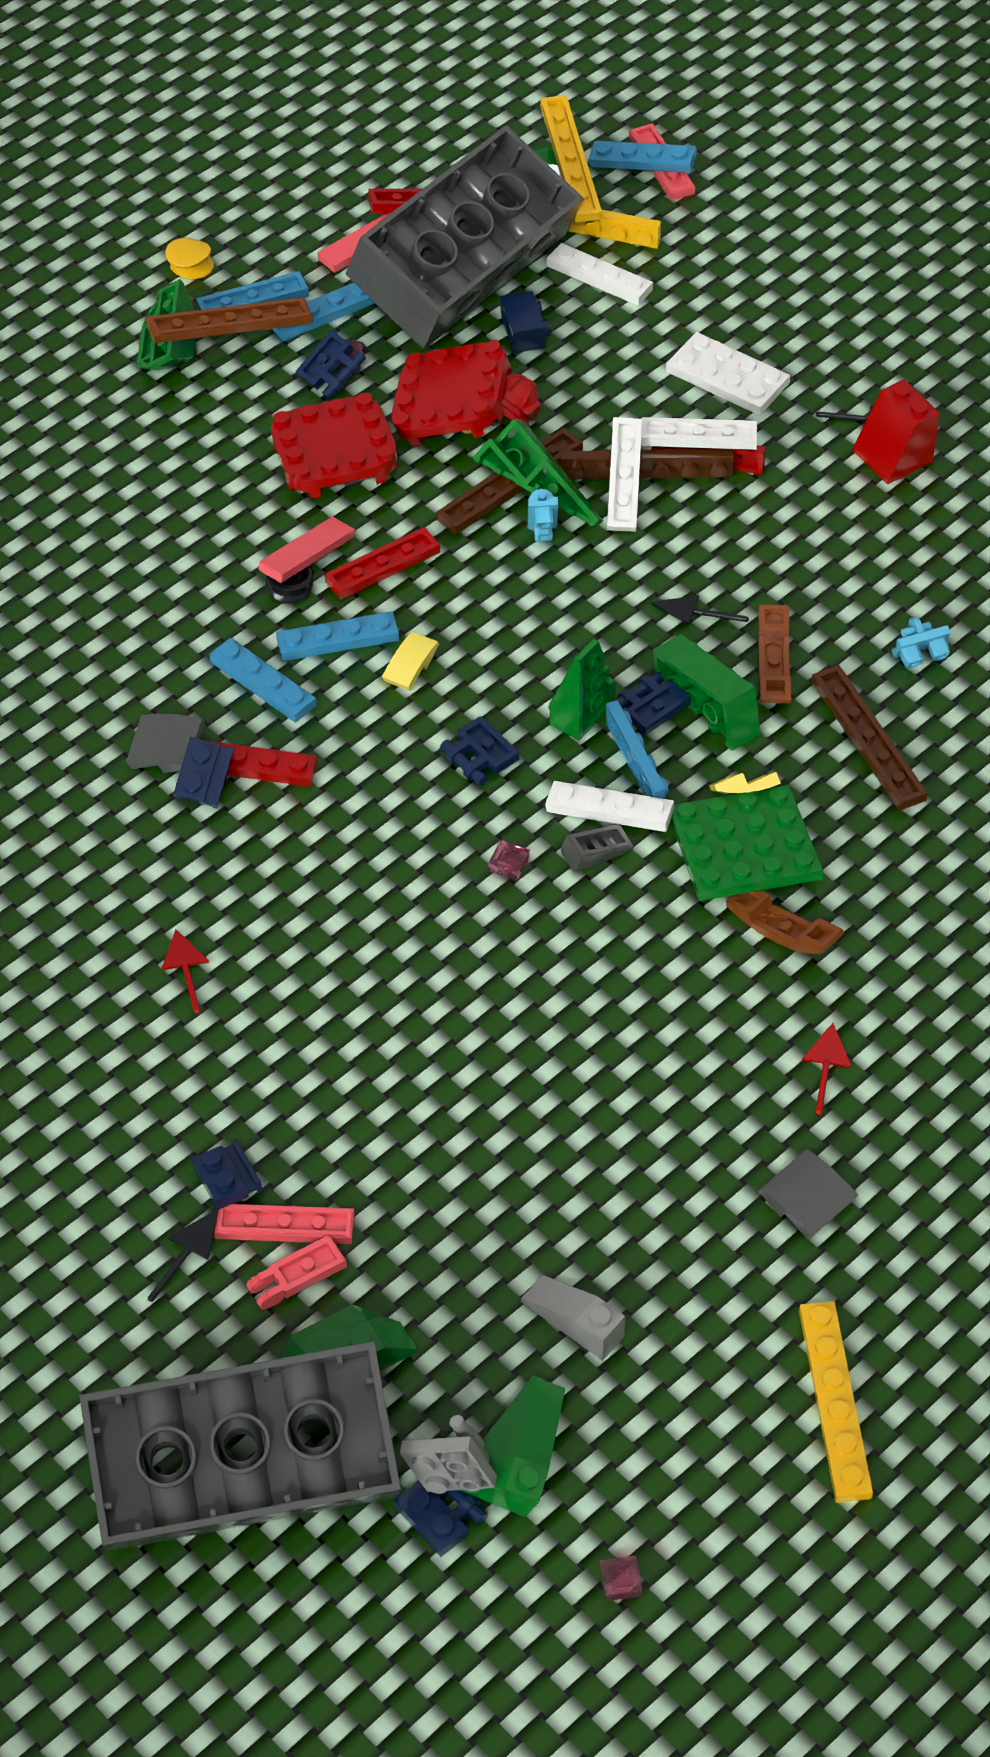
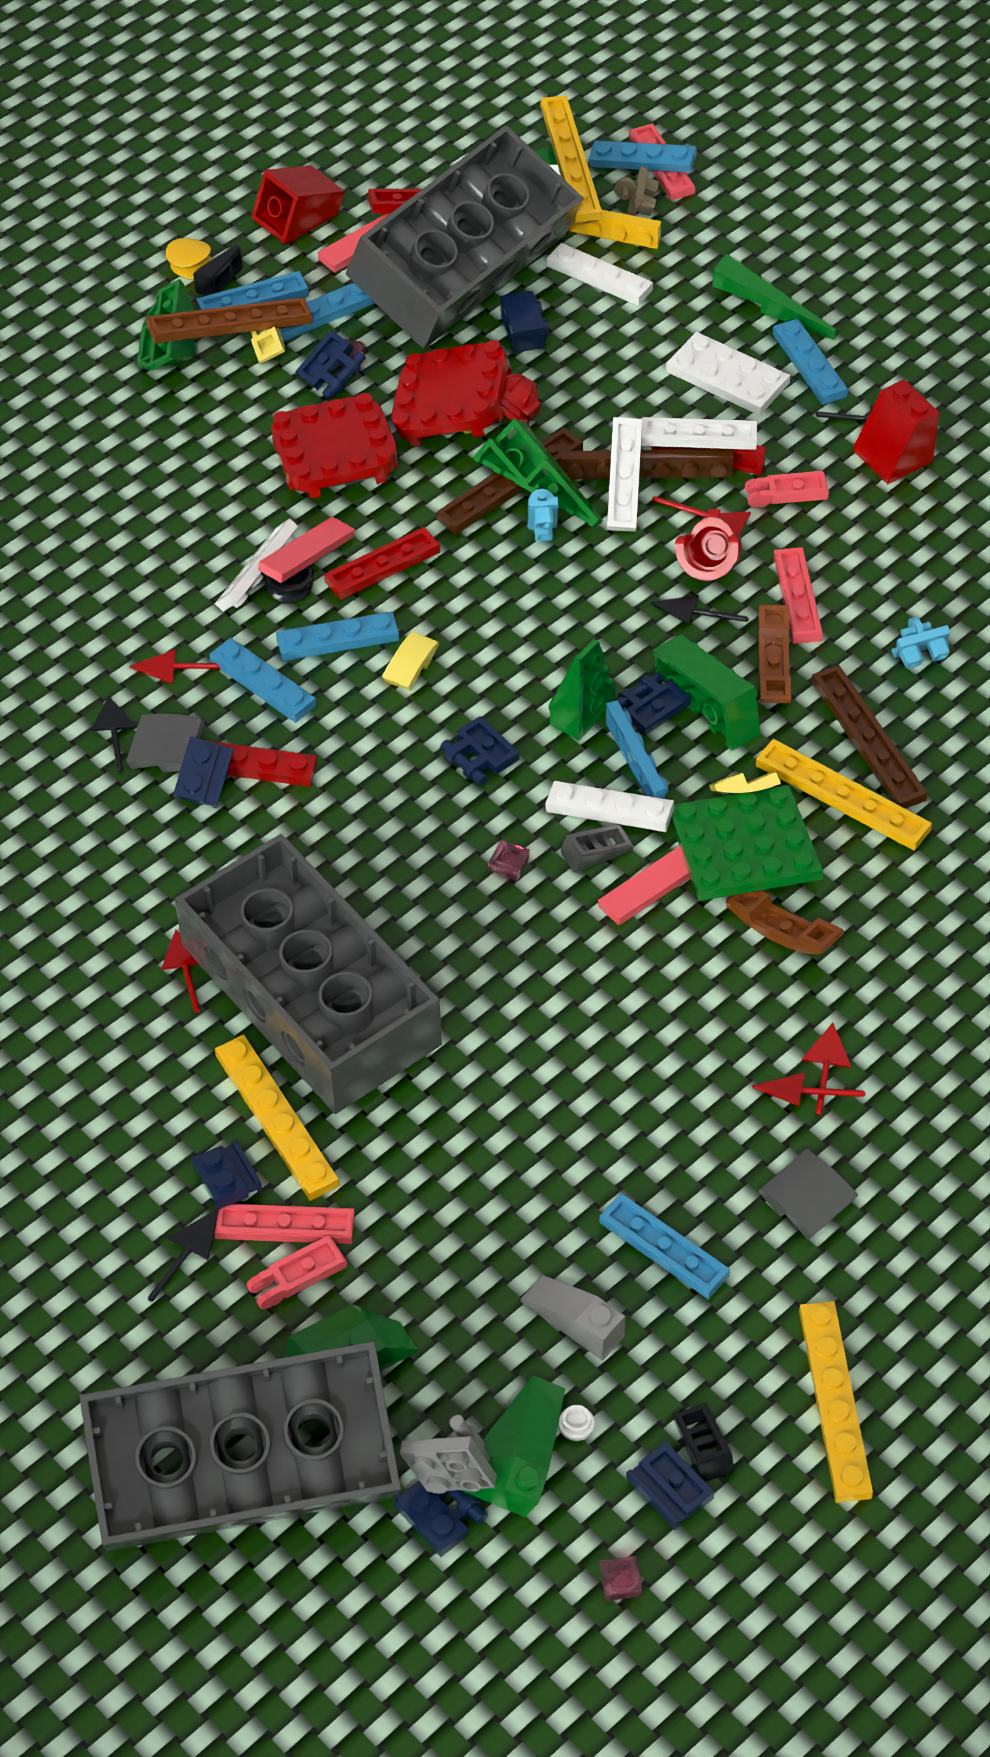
(113, 719): none -> black piece
(163, 666): none -> red piece
(218, 273): none -> black slope
(250, 575): none -> white plate
(267, 343): none -> light yellow slope
(277, 1118): none -> yellow plate
(295, 201): none -> red slope
(309, 972): none -> dark grey brick
(576, 1423): none -> white plate
(639, 192): none -> dark tan hips
(645, 887): none -> coral tile
(664, 1246): none -> dark azure plate
(670, 1485): none -> dark blue plate
(709, 548): none -> helmet
(712, 1462): none -> black slope
(735, 520): none -> red piece
(739, 279): none -> green wedge
(787, 488): none -> coral hinge
(792, 1087): none -> red piece
(798, 594): none -> coral tile
(810, 361): none -> dark azure plate
(844, 794): none -> yellow plate

